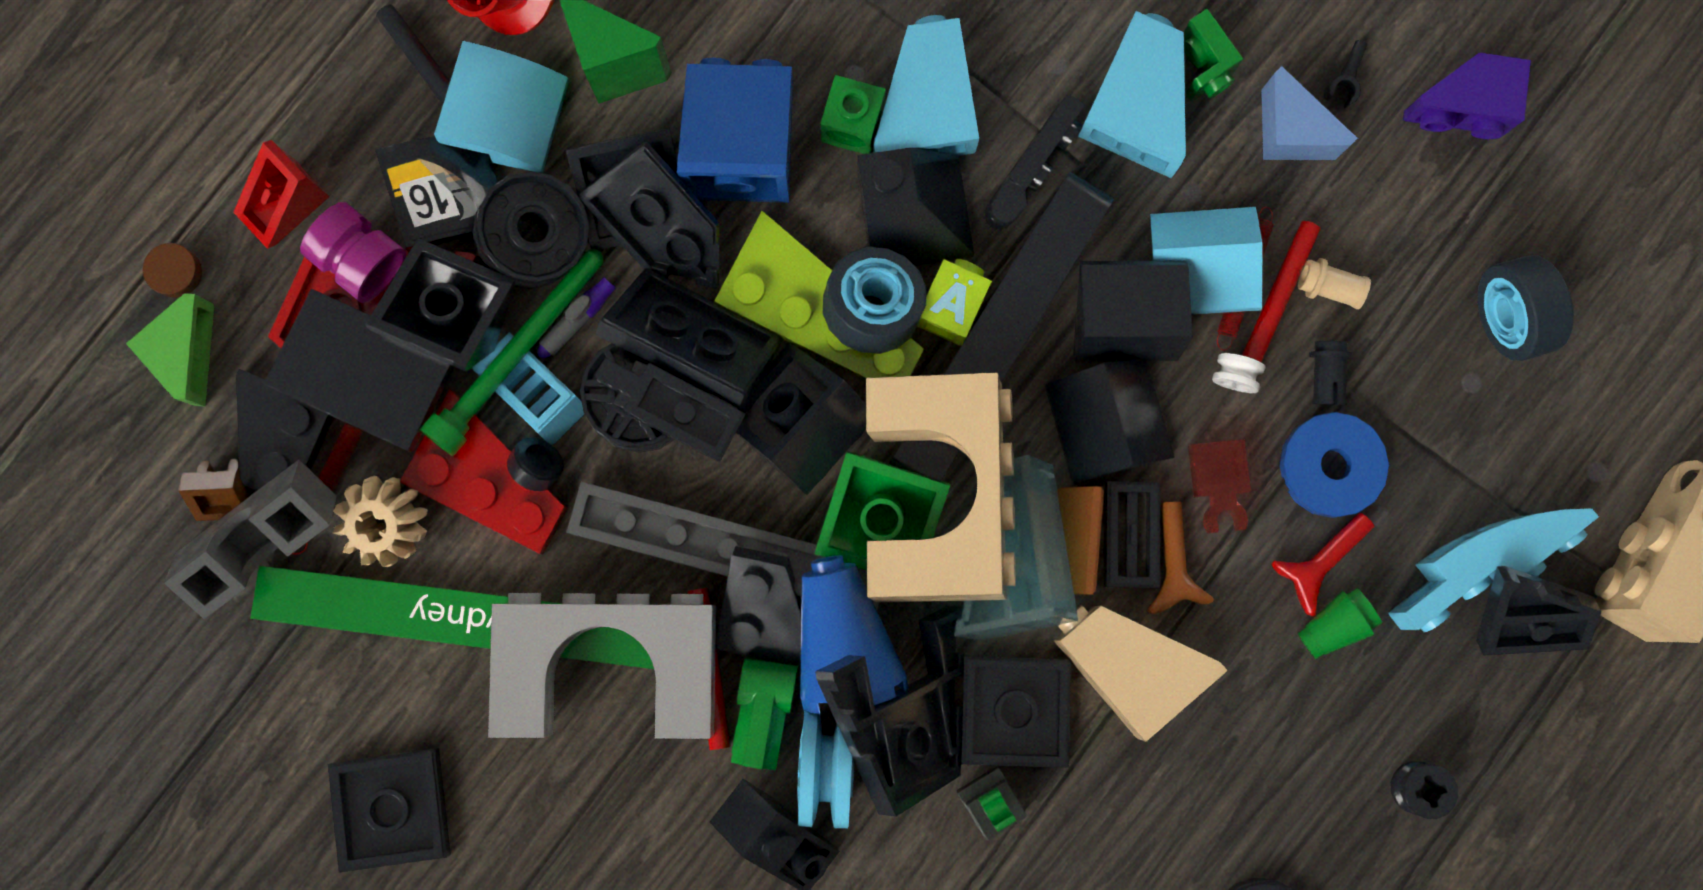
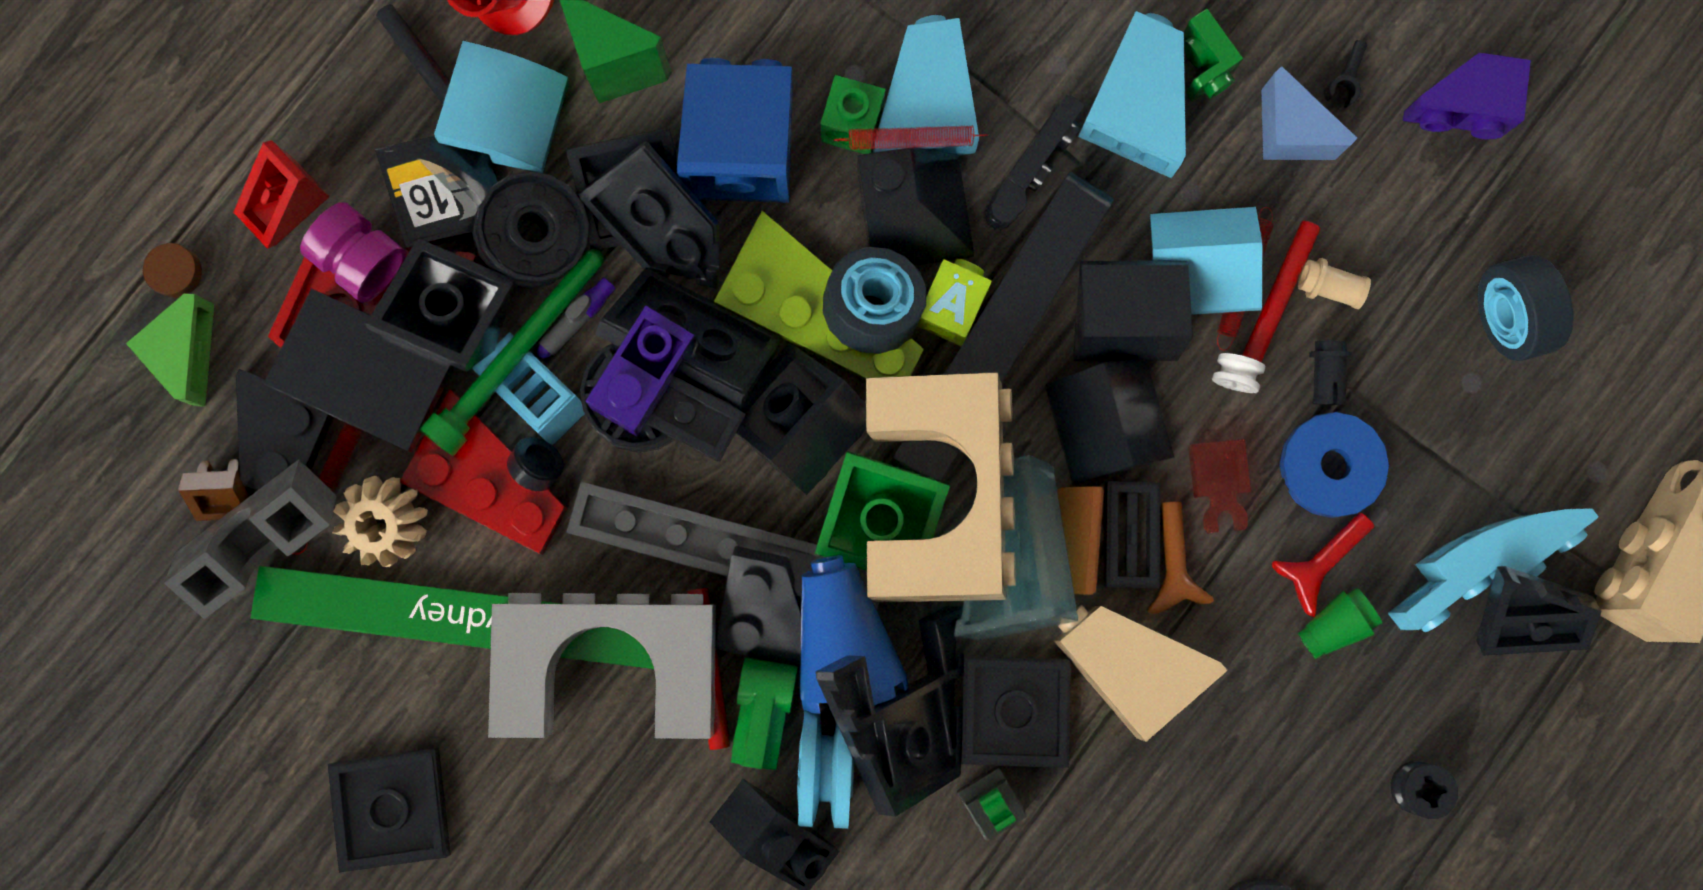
(640, 371): none -> dark purple slope
(907, 137): none -> red piece

